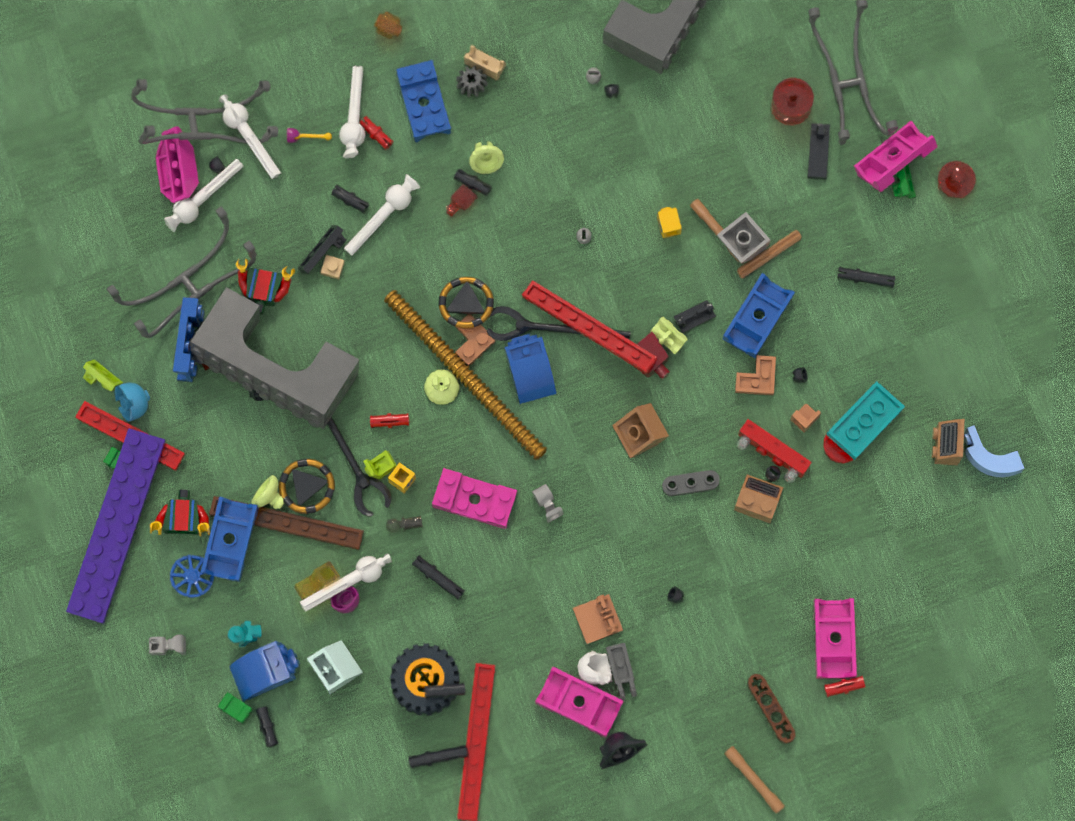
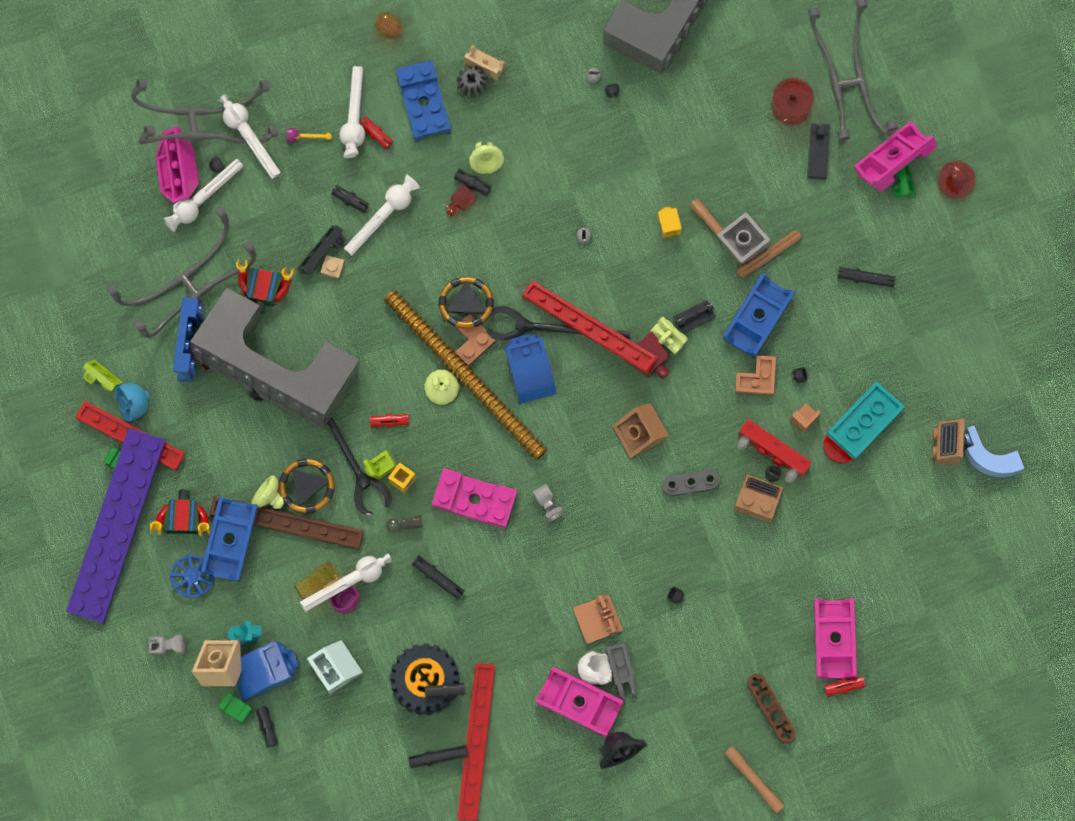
(218, 663): none -> tan slope

